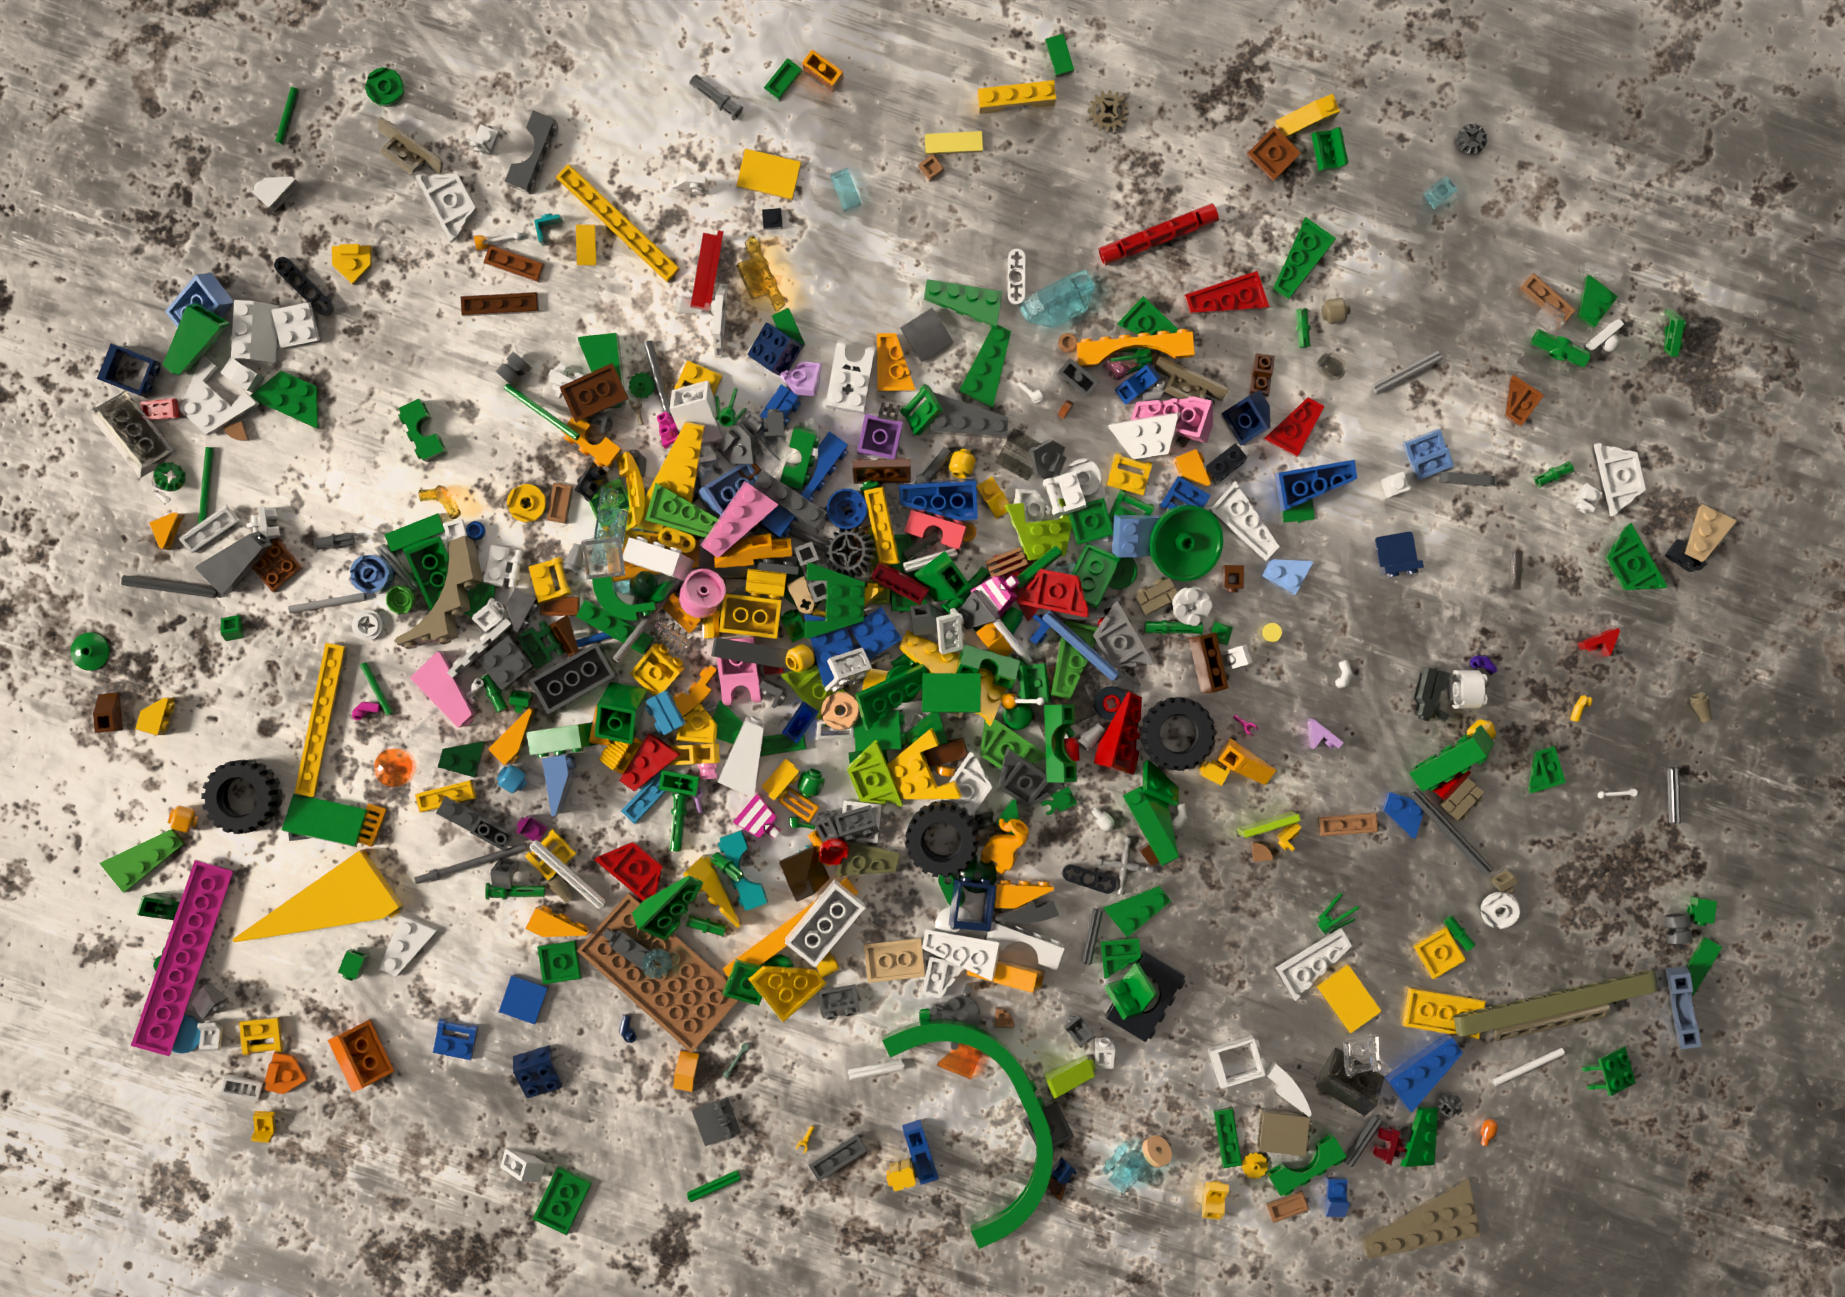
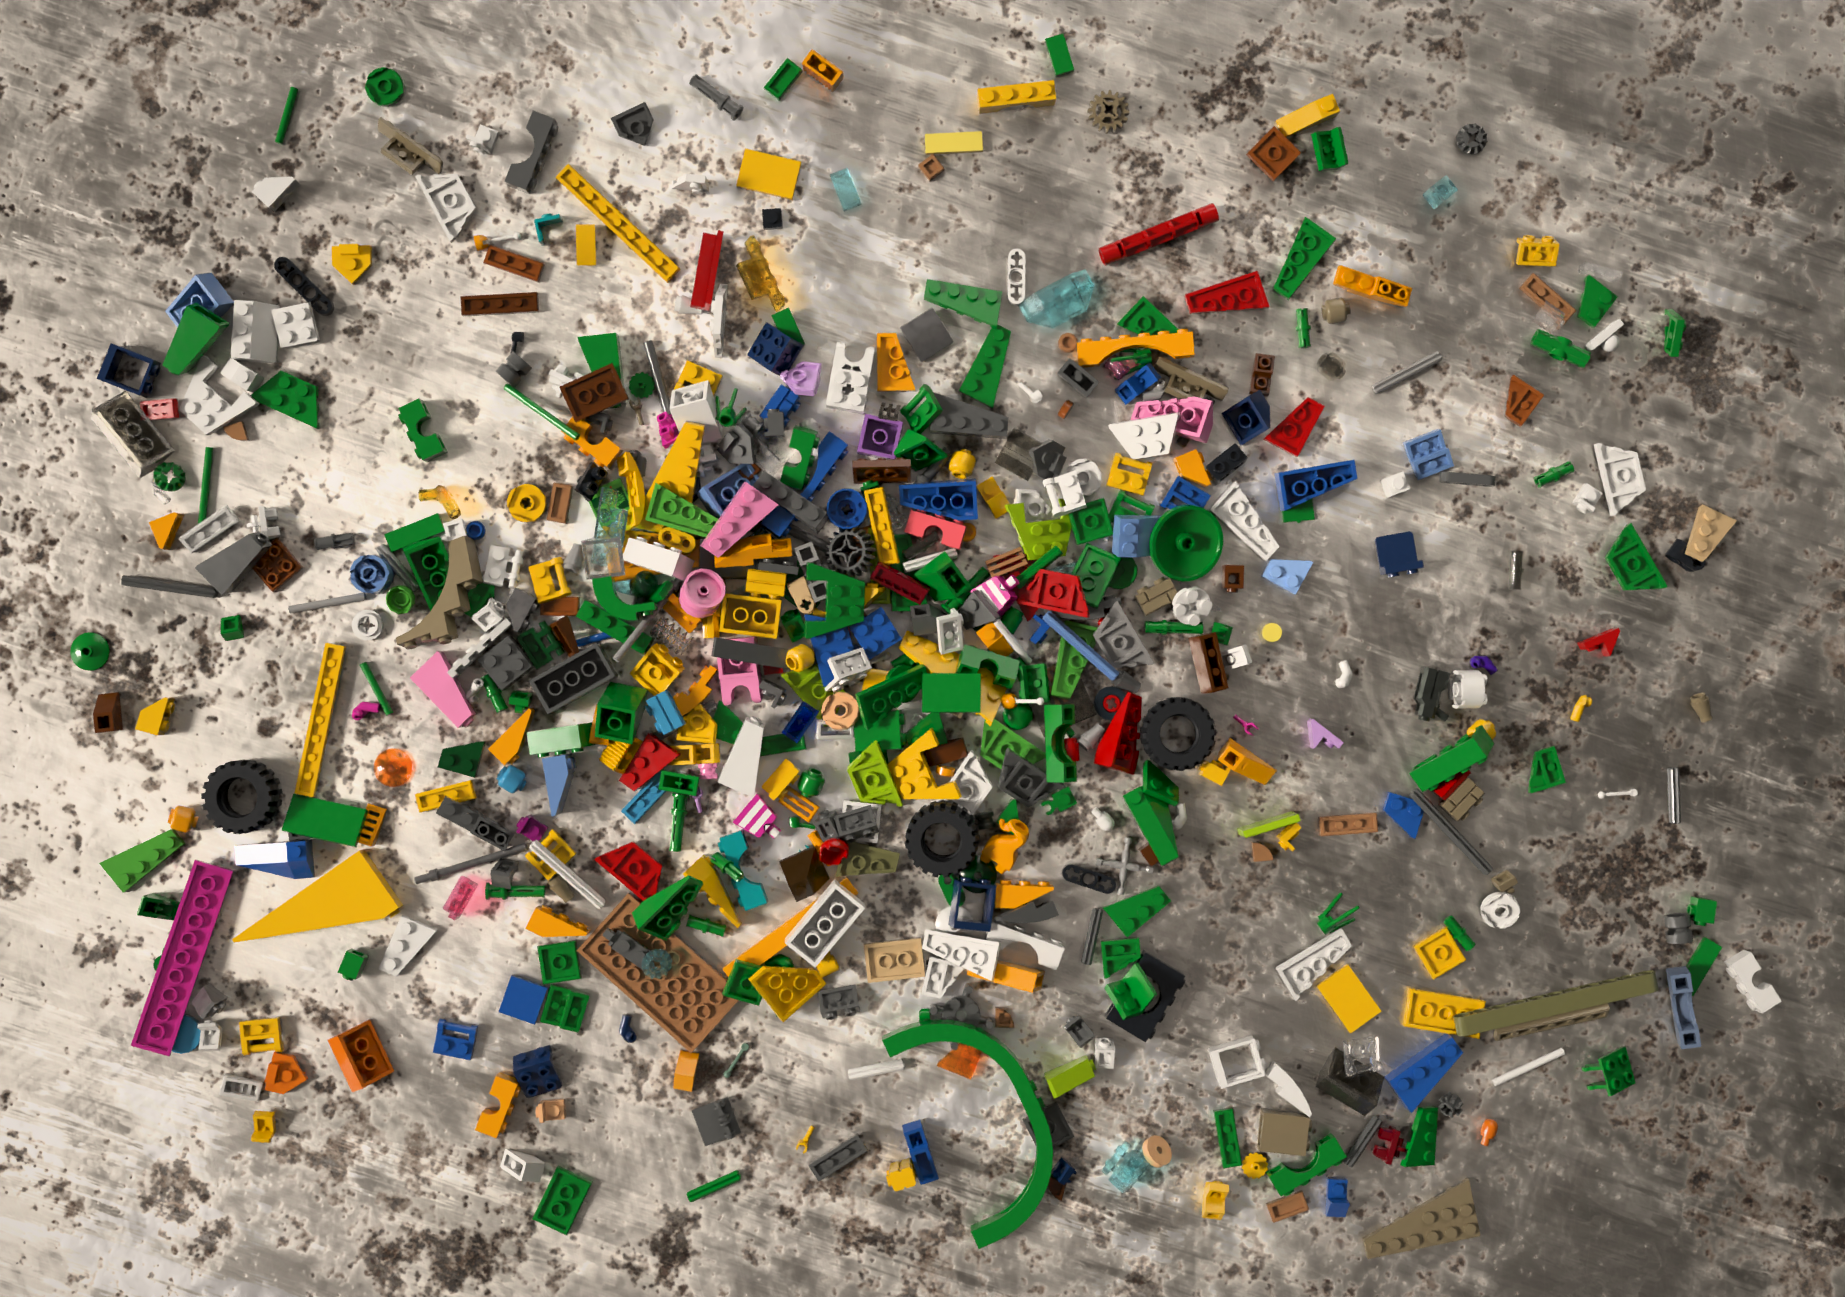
(284, 858): none -> blue wedge
(460, 897): none -> clear pink bracket
(491, 1121): none -> light orange arch
(516, 337): none -> black hand
(551, 1110): none -> light nougat bracket
(564, 1008): none -> green slope
(634, 123): none -> dark grey plate
(919, 450): none -> green slope
(1372, 287): none -> light orange slope
(1537, 251): none -> yellow bracket
(1742, 968): none -> white arch

